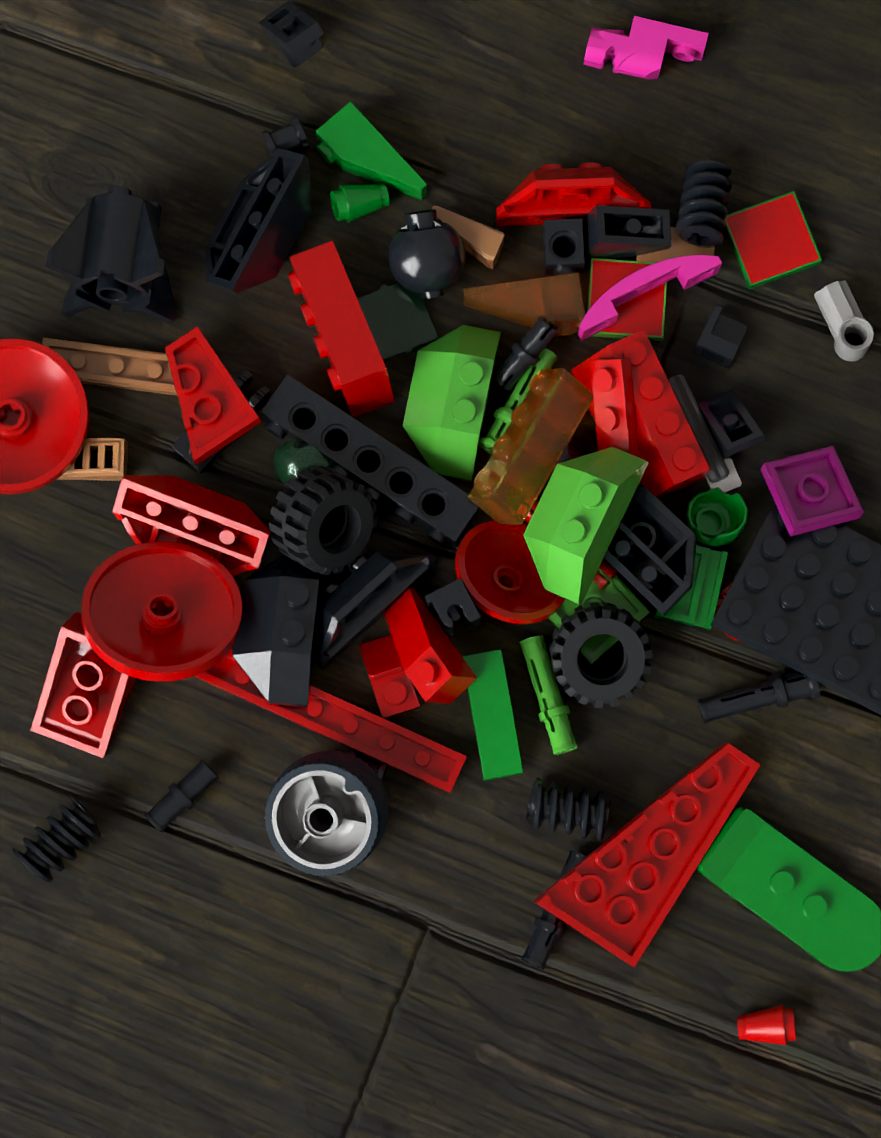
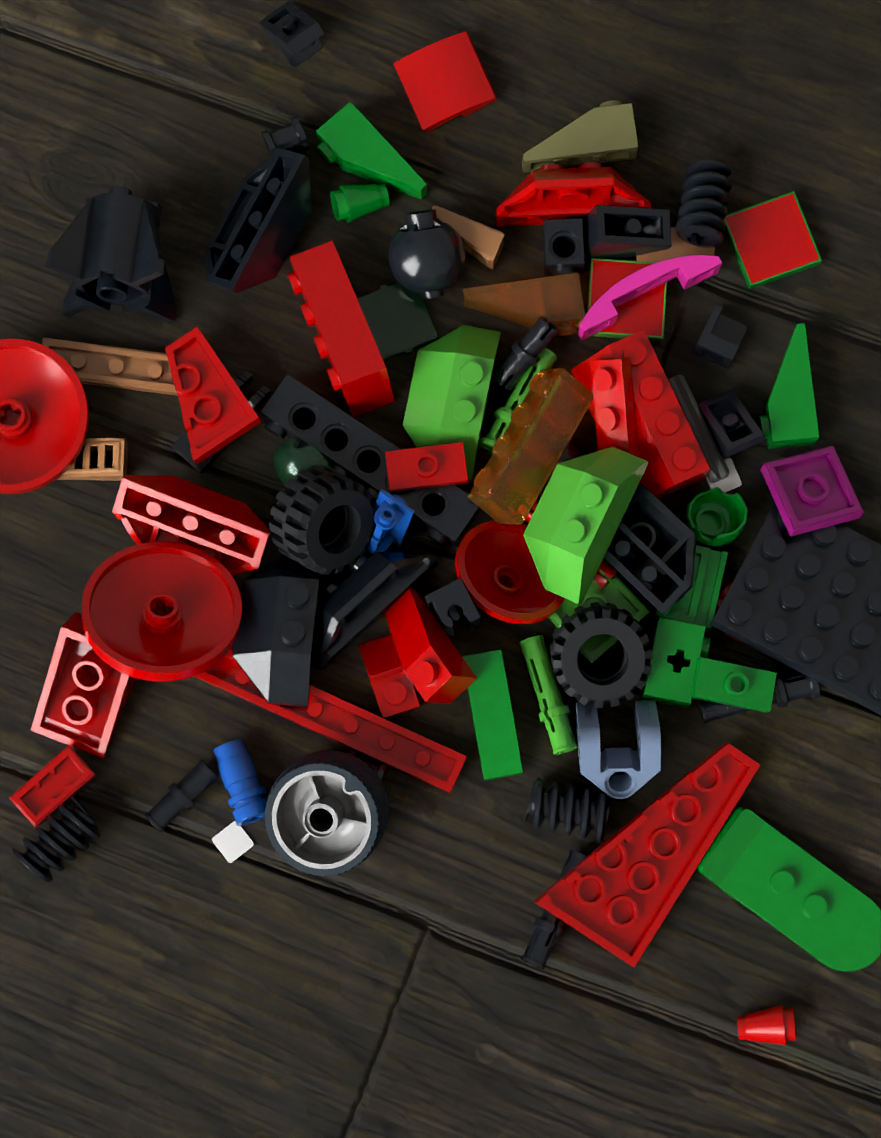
(52, 786): none -> red plate
(232, 842): none -> white sticker
(241, 782): none -> blue axle
(391, 522): none -> blue hinge
(426, 467): none -> red plate
(445, 81): none -> red slope
(596, 137): none -> olive slope
(637, 765): none -> sand blue piece
(644, 48): dark pink plate -> none
(669, 639): none -> green brick
(733, 685): none -> green plate
(791, 408): none -> green slope
(843, 318): light grey piece -> none

